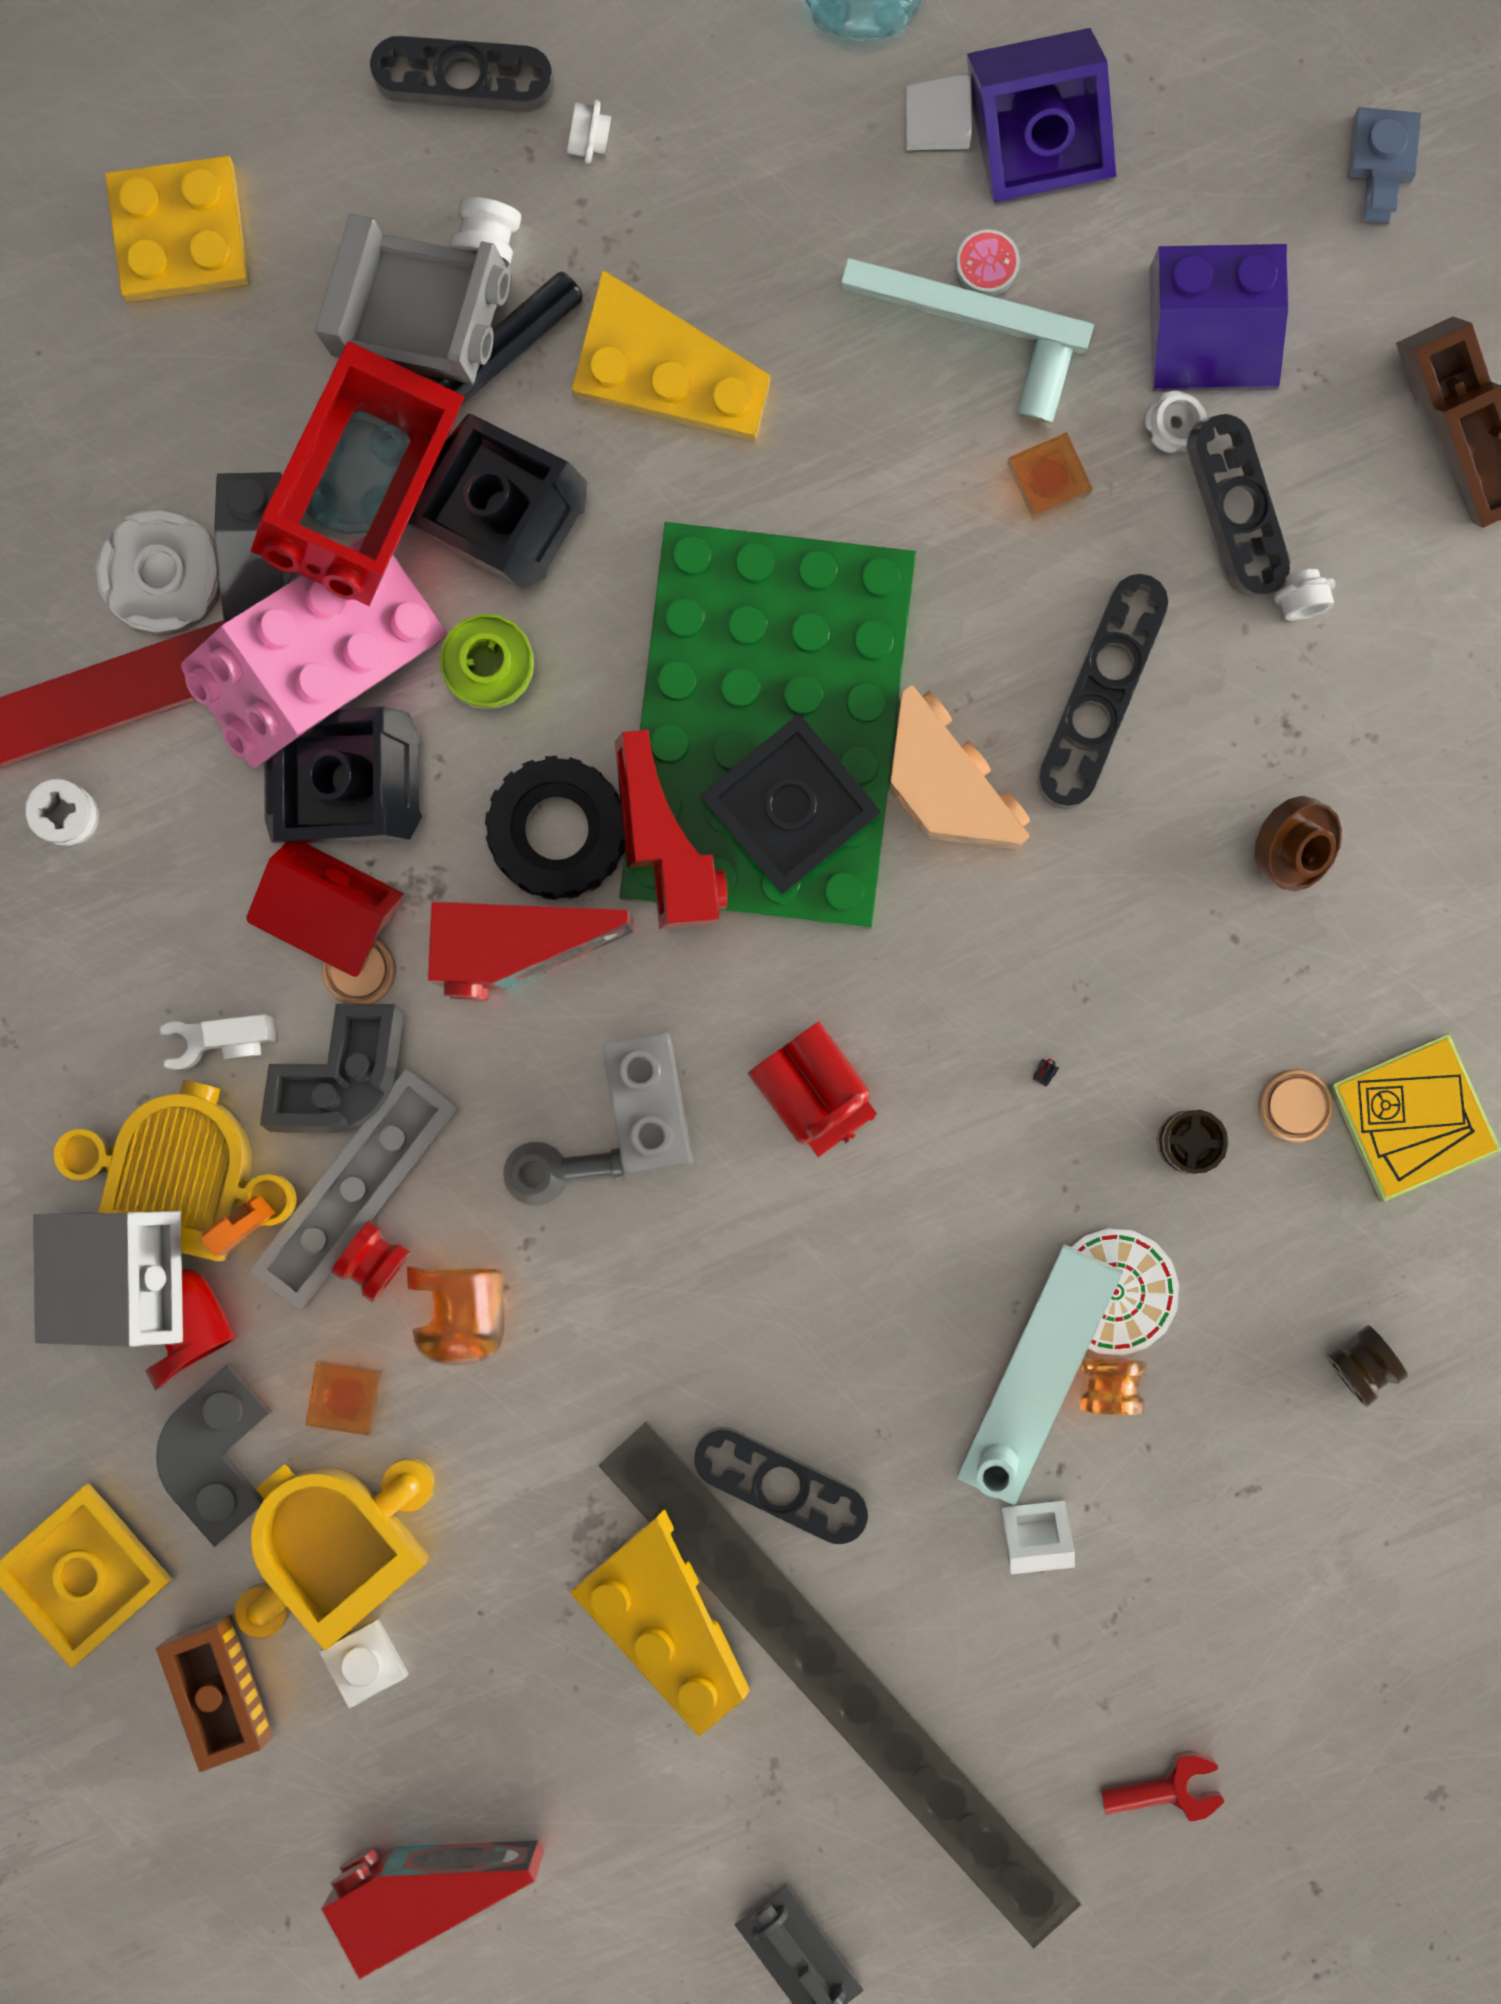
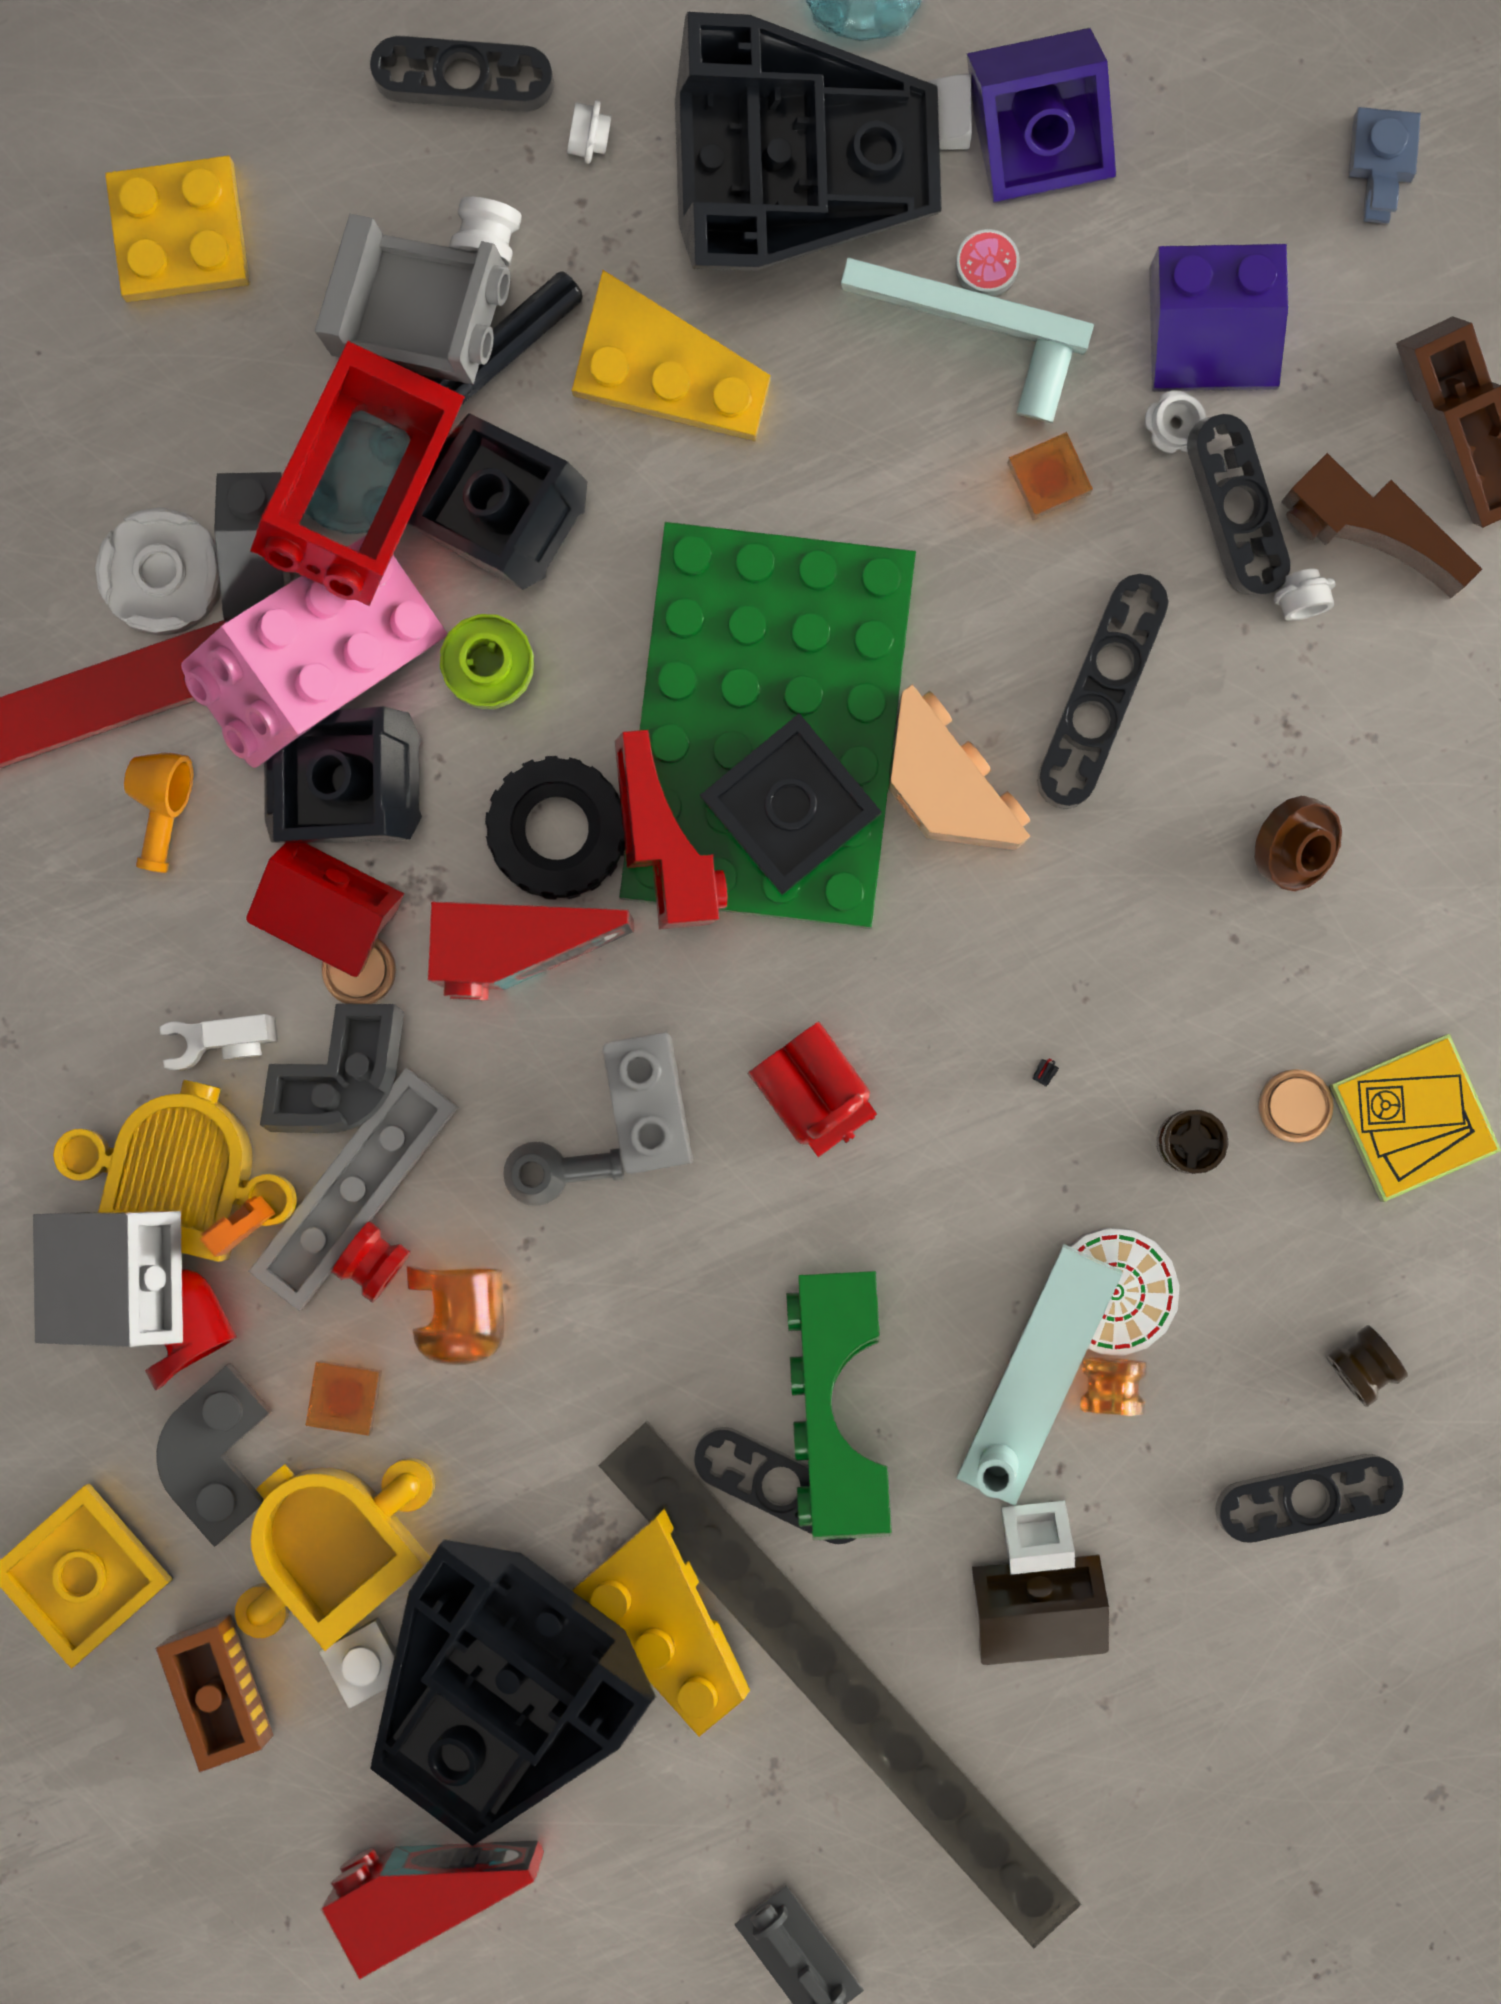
(75, 812): white wheel -> none
(164, 787): none -> light orange bar
(501, 1689): none -> black wedge
(794, 144): none -> black wedge
(836, 1323): none -> green arch
(1041, 1612): none -> dark brown panel
(1168, 1790): red bar -> none
(1333, 504): none -> reddish brown slope
(1352, 1472): none -> black beam

